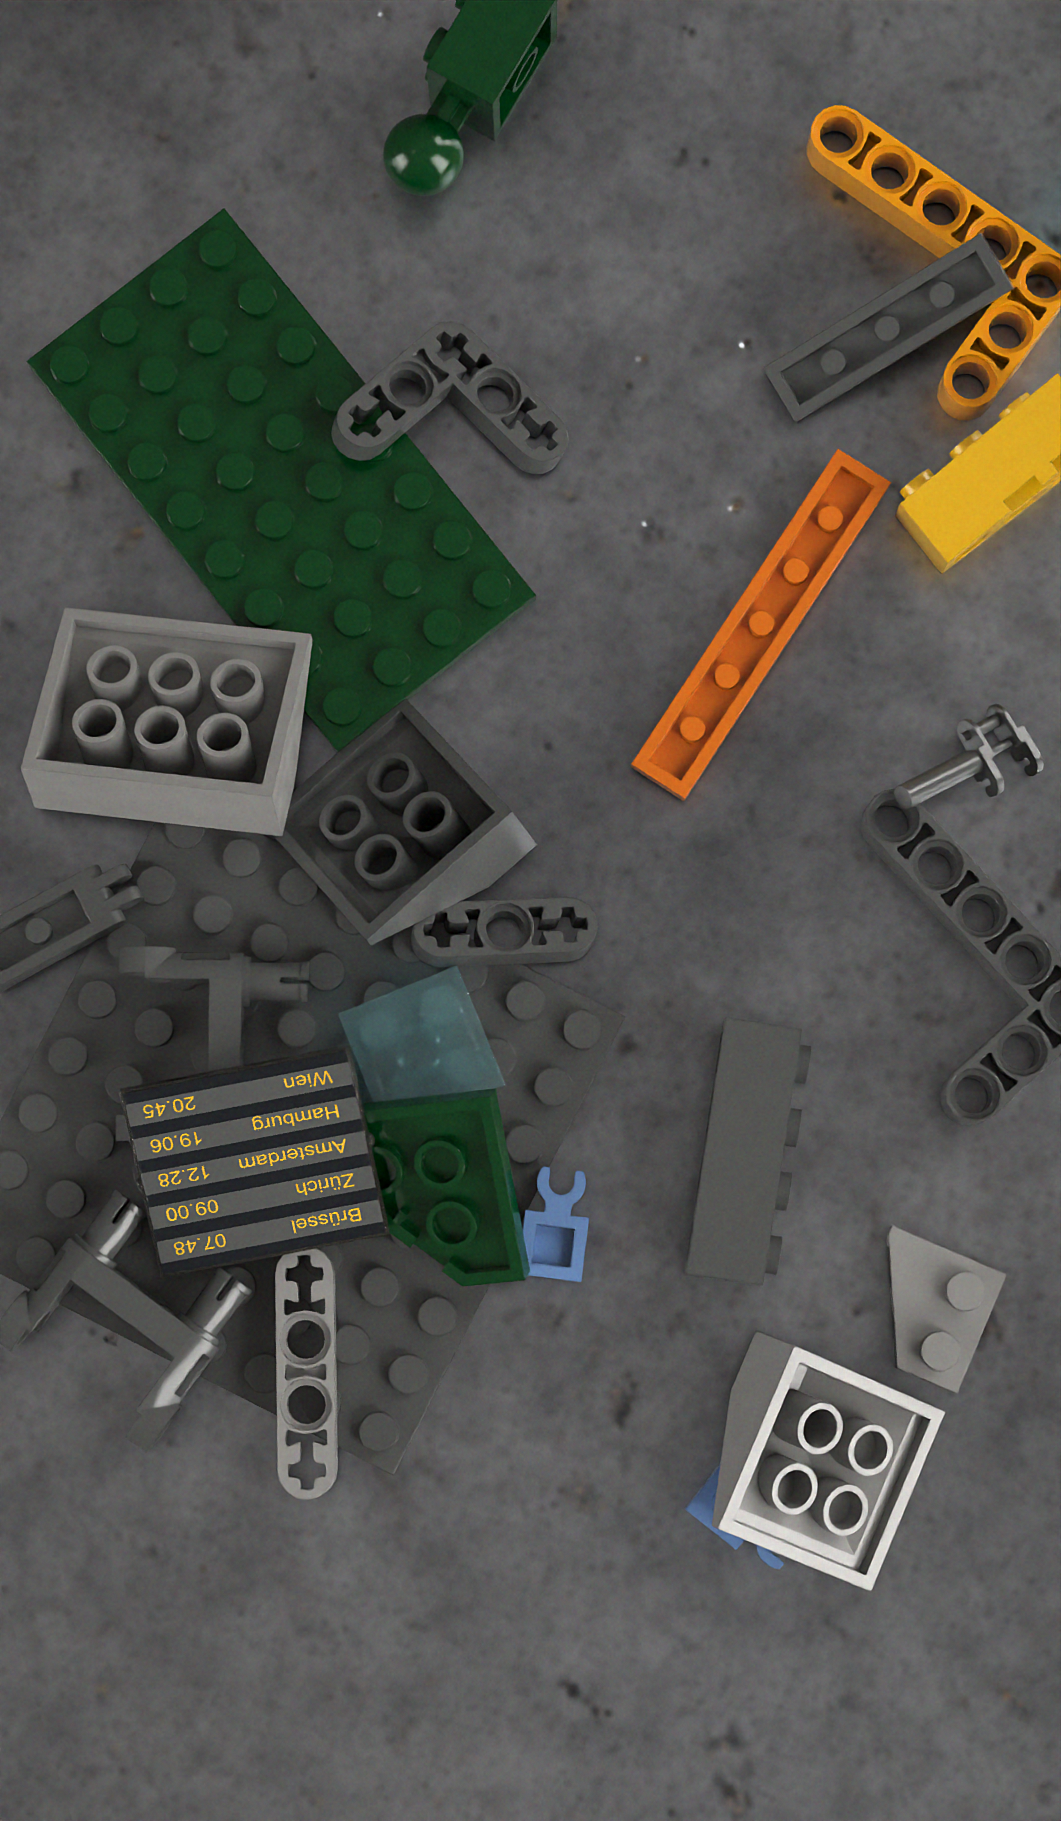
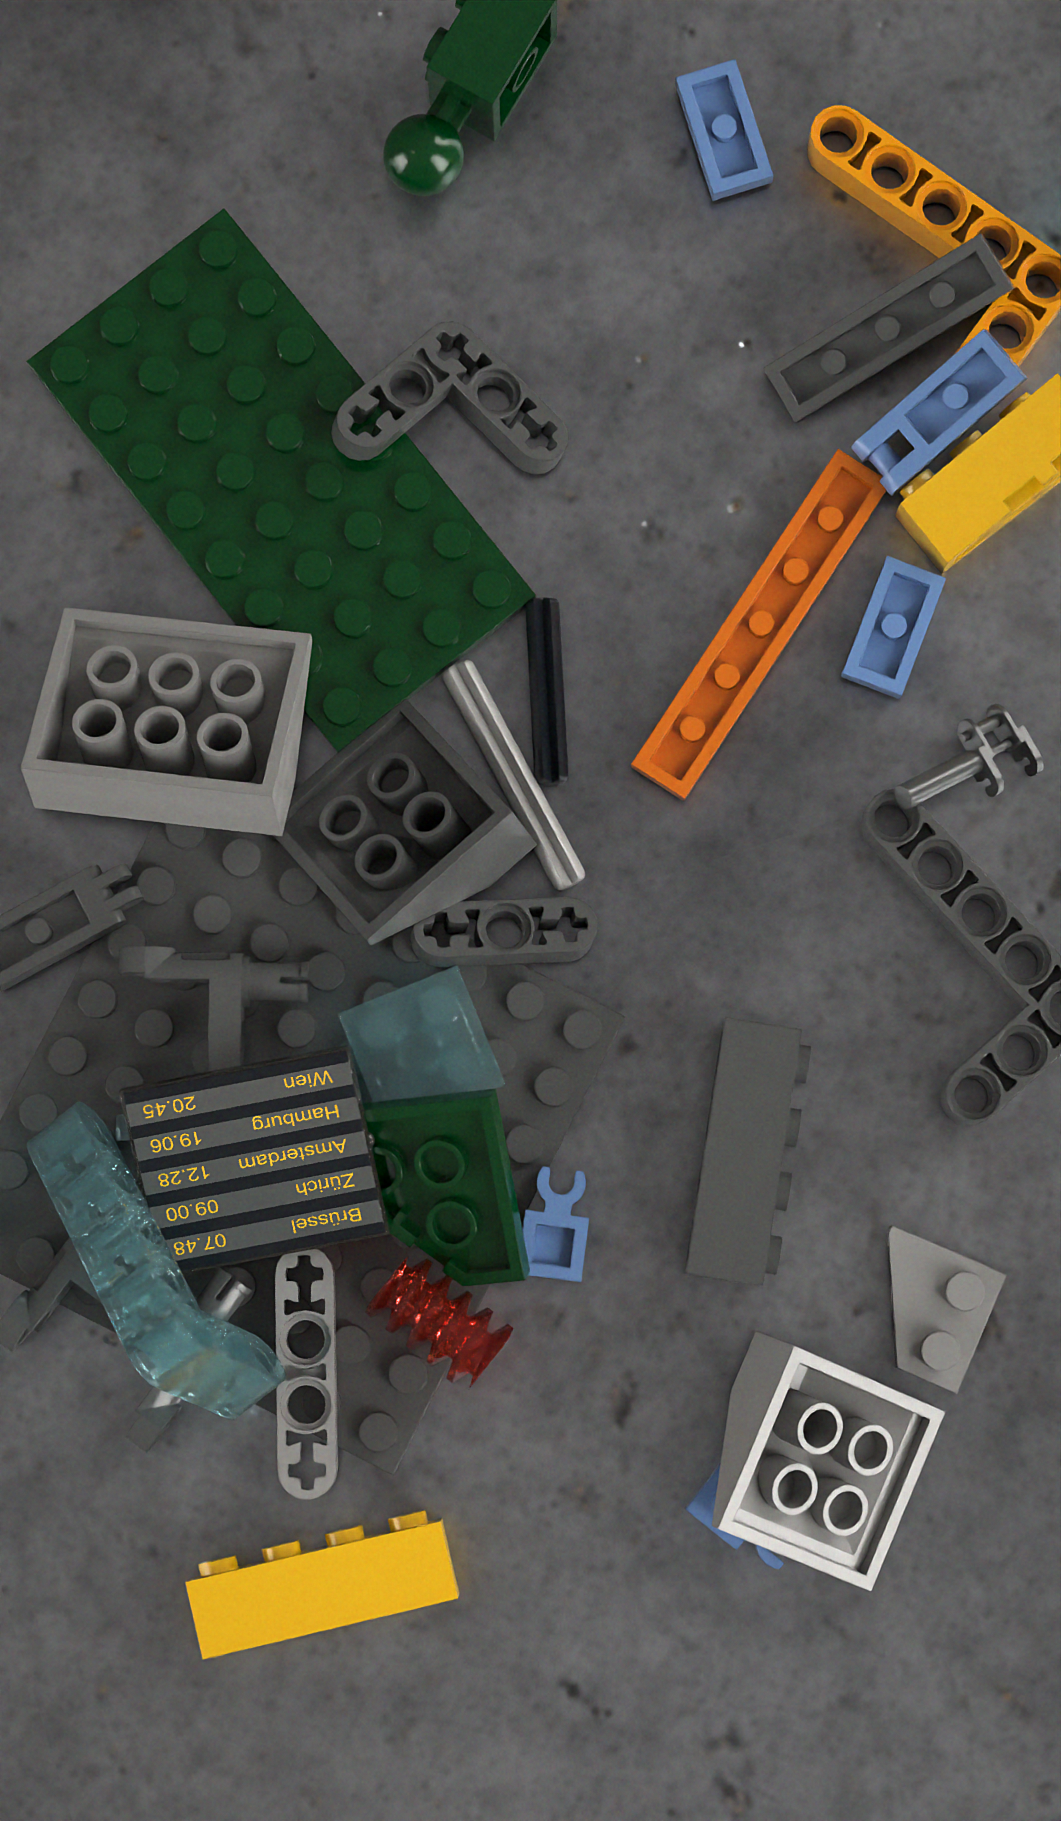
(139, 1279): none -> clear light blue beam
(323, 1586): none -> yellow brick
(439, 1320): none -> clear red piece
(513, 774): none -> light grey axle
(546, 691): none -> black axle
(724, 129): none -> medium blue plate
(893, 627): none -> medium blue plate
(940, 410): none -> medium blue plate

